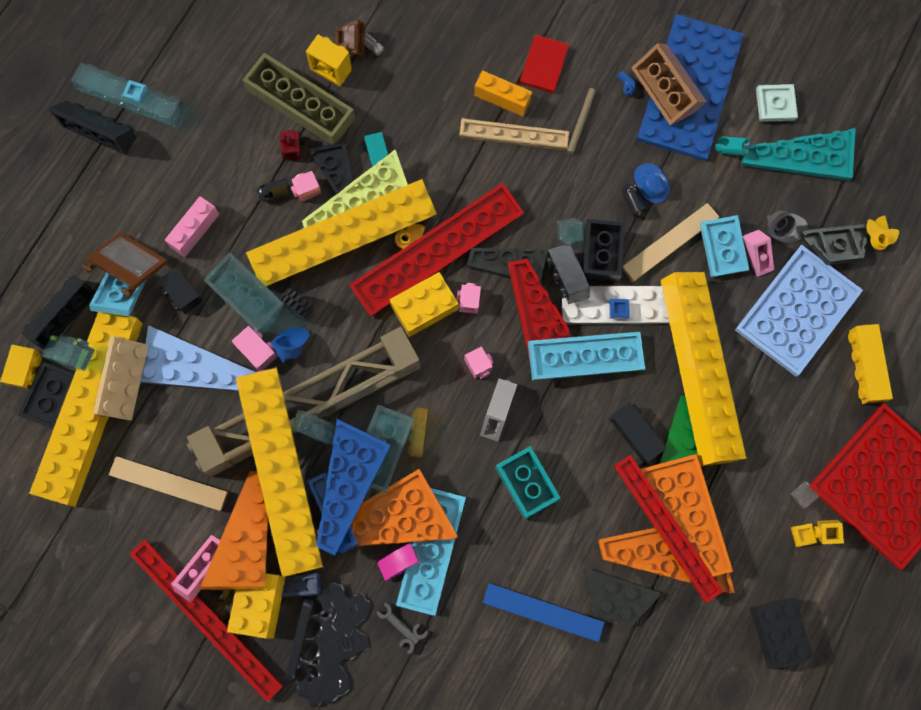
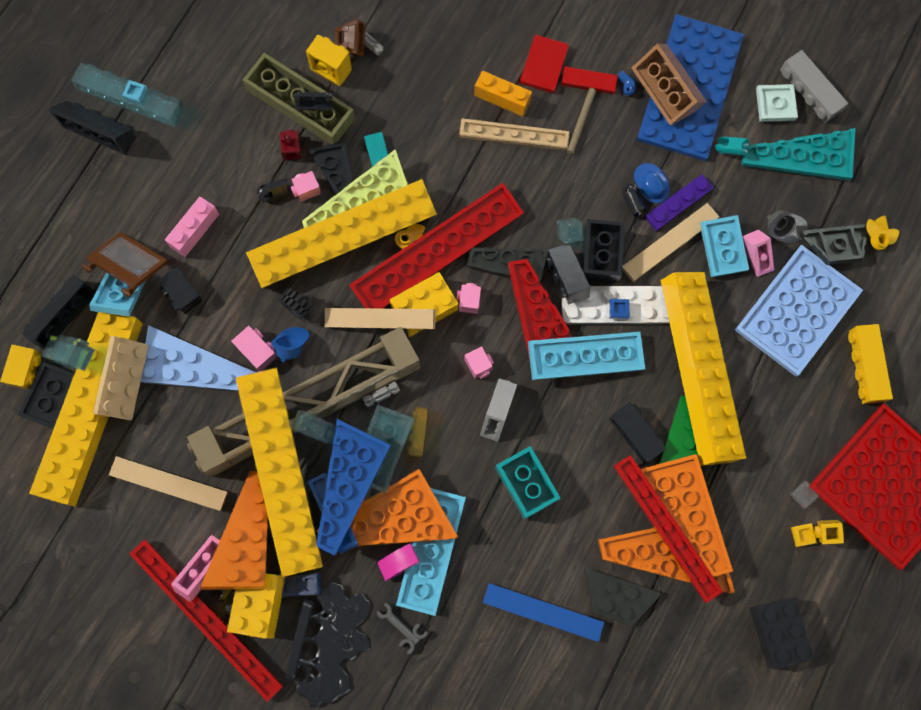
(245, 293): clear light blue slope -> none
(313, 100): none -> black hinge
(380, 318): none -> tan tile
(381, 394): none -> light grey axle
(589, 79): none -> red tile
(679, 202): none -> dark purple plate
(813, 86): none -> light grey brick

